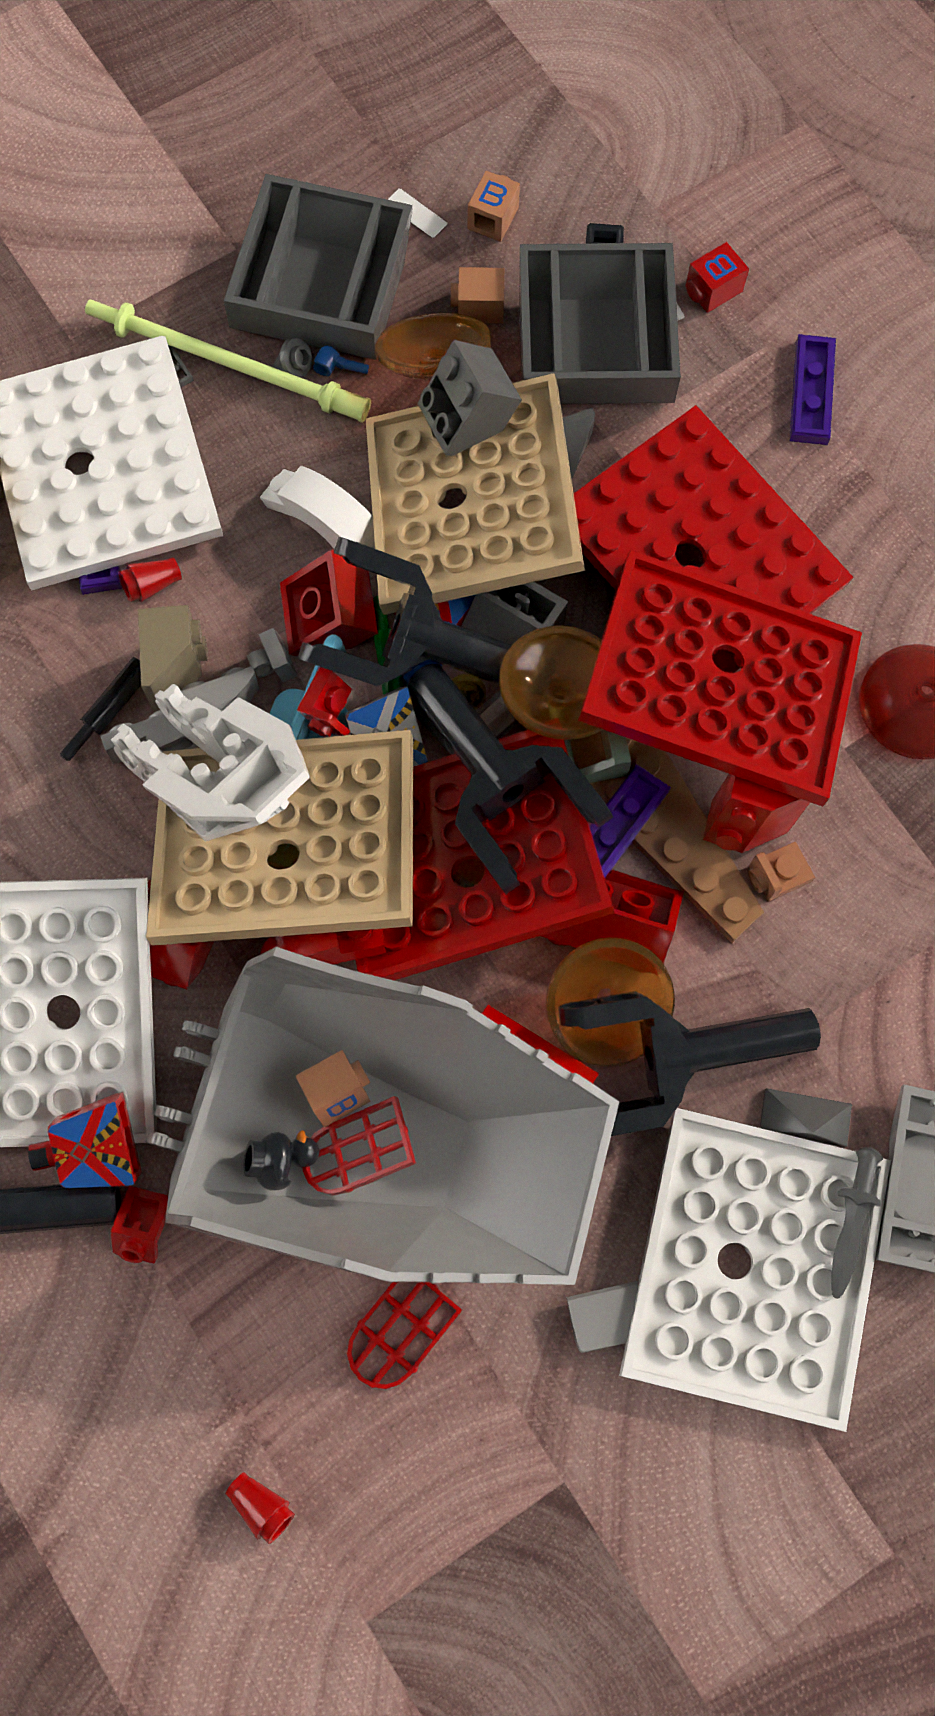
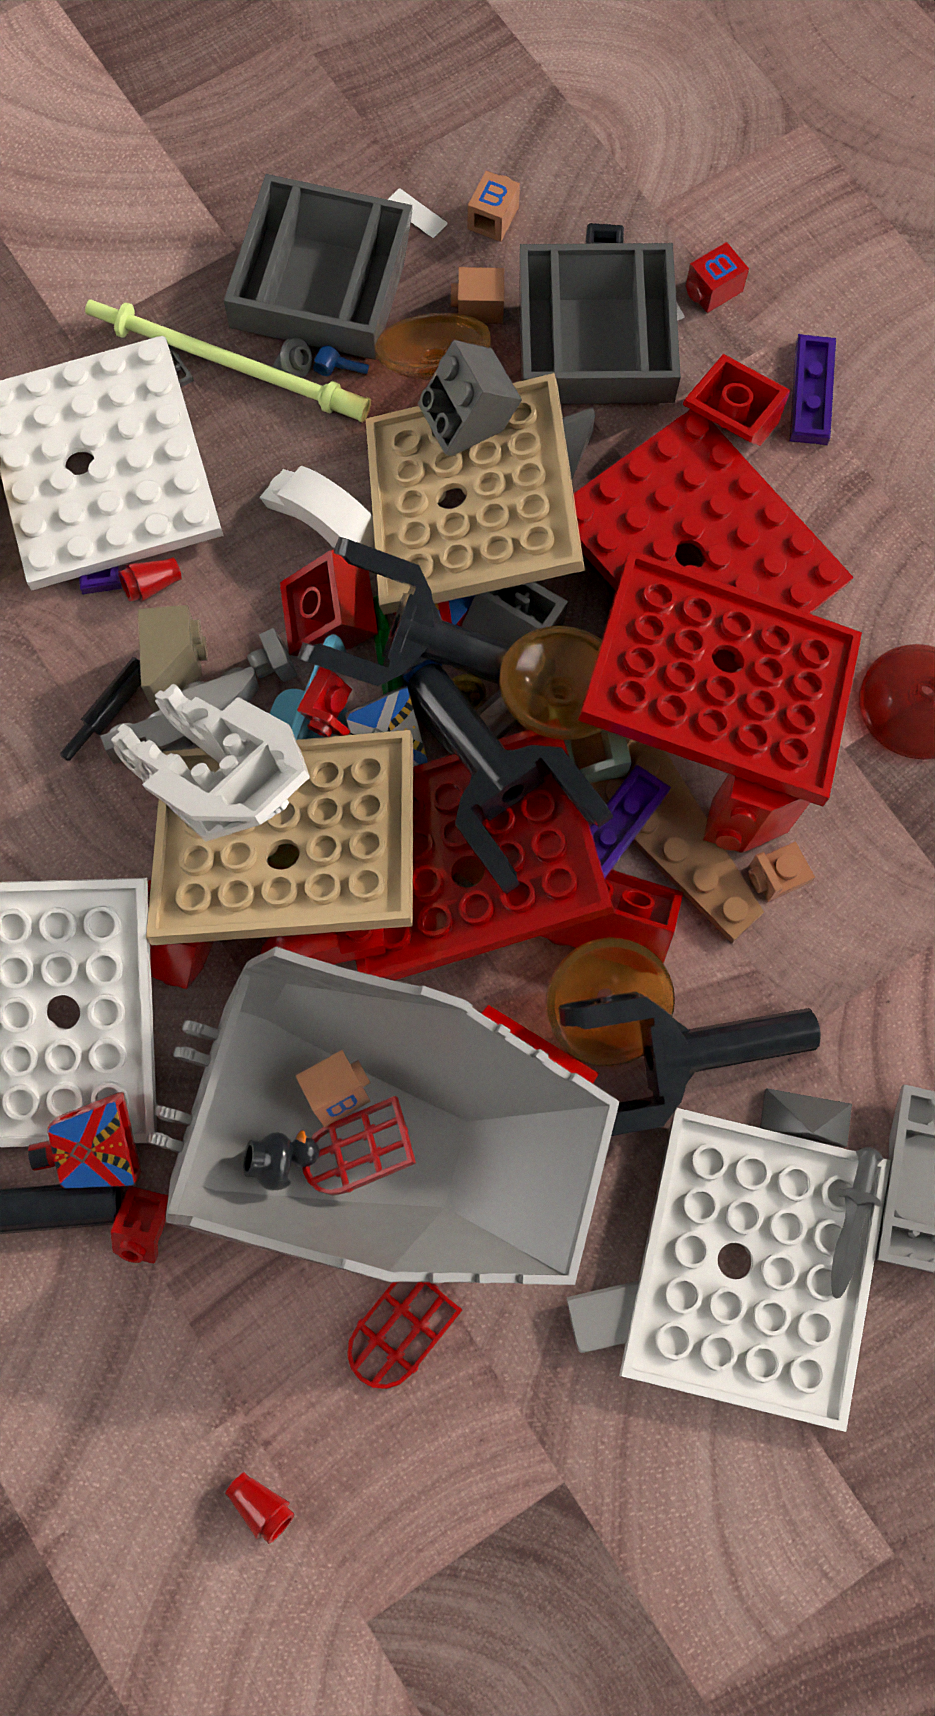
(739, 400): none -> red slope

